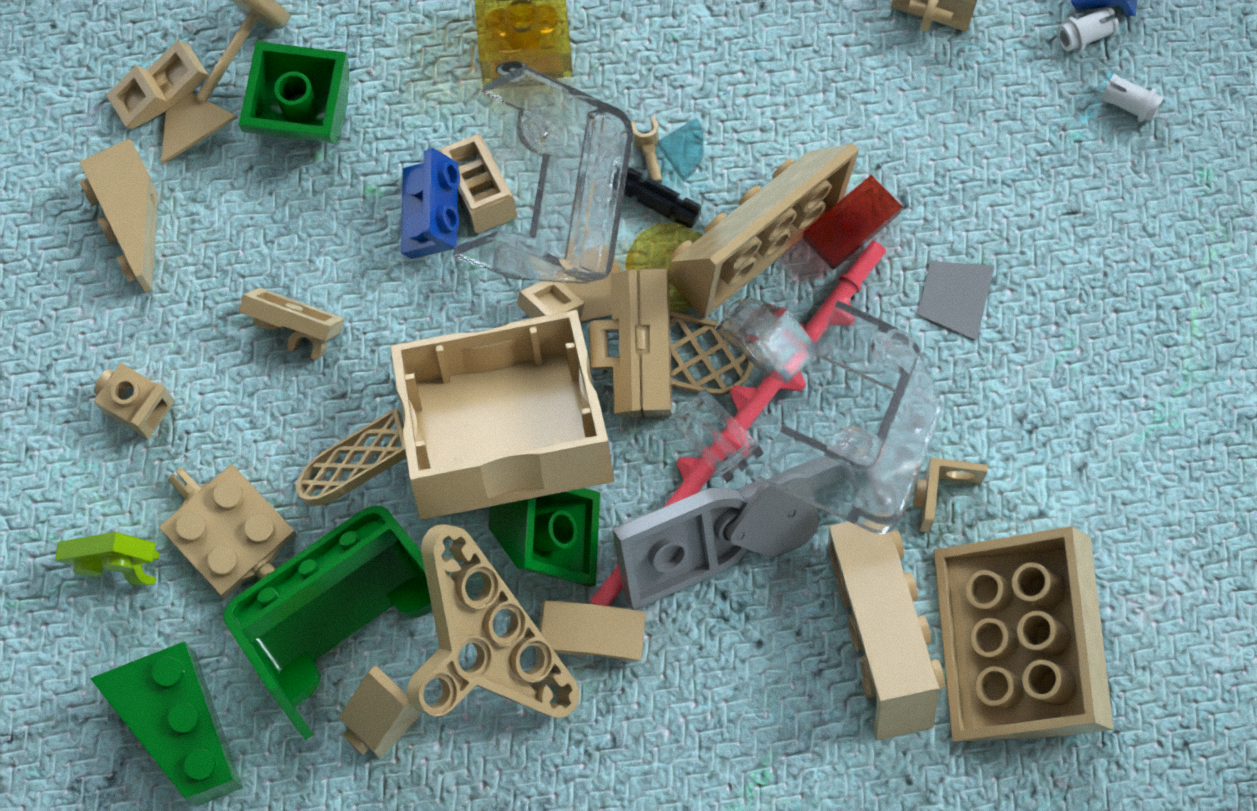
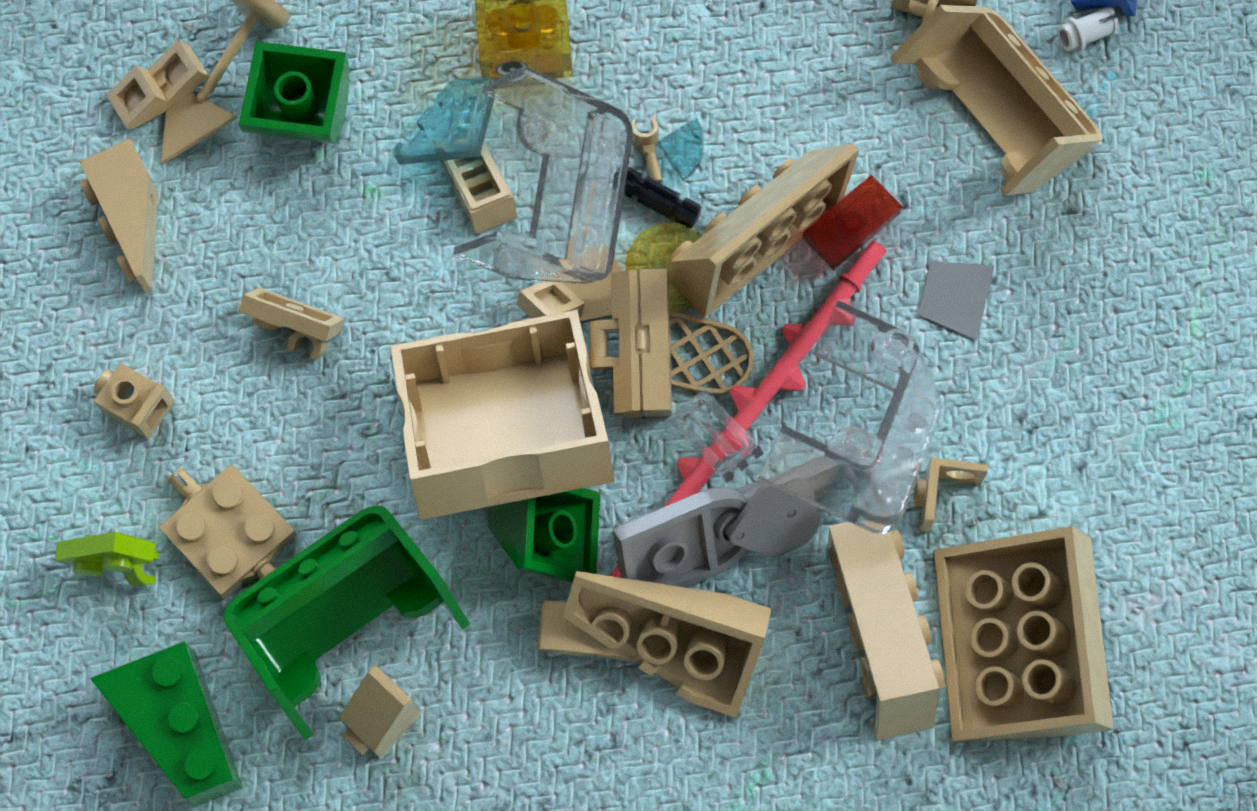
(362, 471): tan window -> none
(430, 205): blue bracket -> none
(451, 126): none -> clear light blue wing
(471, 621): tan beam -> none
(685, 635): none -> tan wedge
(767, 337): clear slope -> none
(1004, 89): none -> tan windscreen
(1133, 98): white pin -> none

